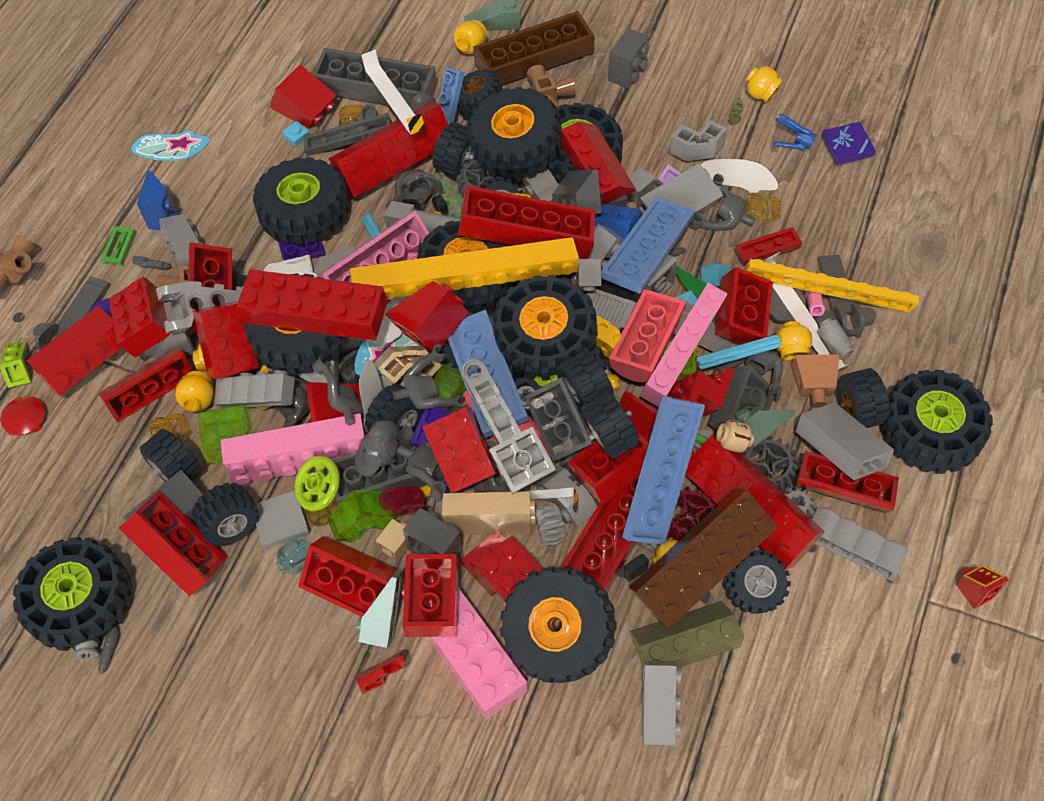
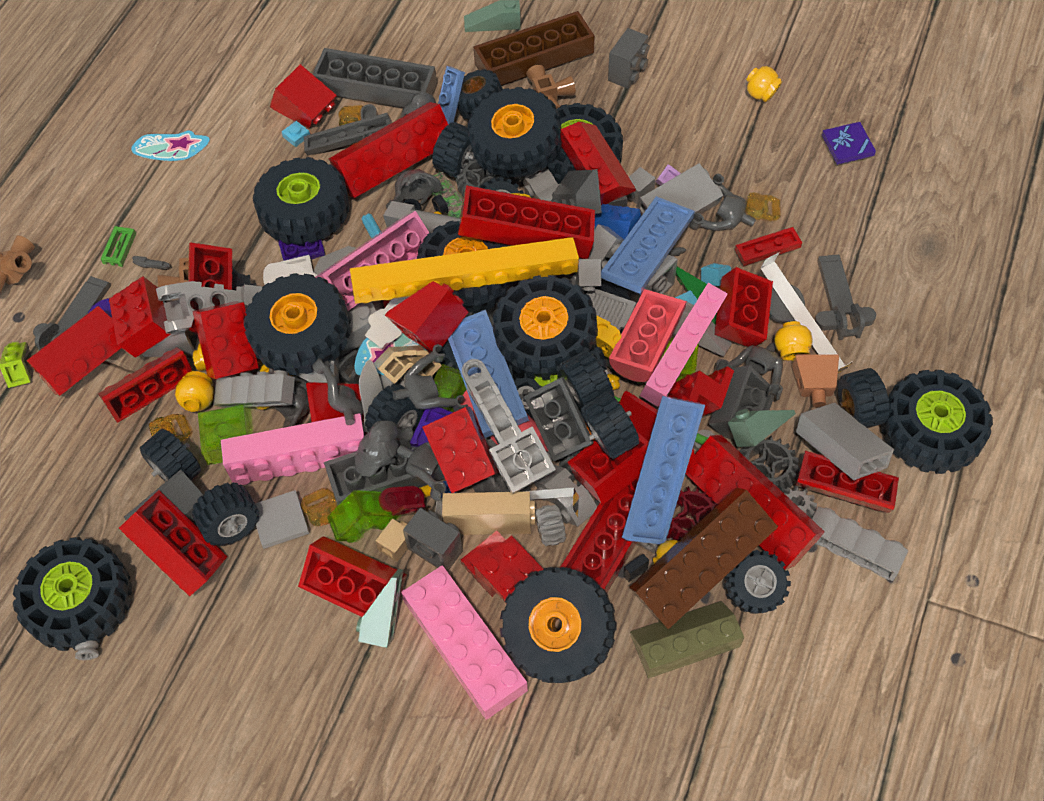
(23, 416): red dish -> none
(109, 644): dark grey piece -> none
(154, 202): blue slope -> none
(177, 235): light grey brick -> none
(292, 556): clear light blue head -> none
(312, 304): red brick -> none
(317, 483): lime plate -> none
(374, 676): red slope -> none
(412, 122): white sticker -> none
(430, 595): red brick -> none
(469, 35): yellow piece -> none
(660, 703): light grey brick -> none
(695, 145): light grey brick -> none
(735, 436): tan head -> none
(737, 108): olive piece -> none
(738, 352): medium azure axle -> none
(742, 174): white sticker -> none
(805, 136): blue plant -> none
(815, 303): bright pink bar -> none
(833, 286): yellow plate -> none
(835, 338): light grey head -> none
(981, 585): red slope -> none

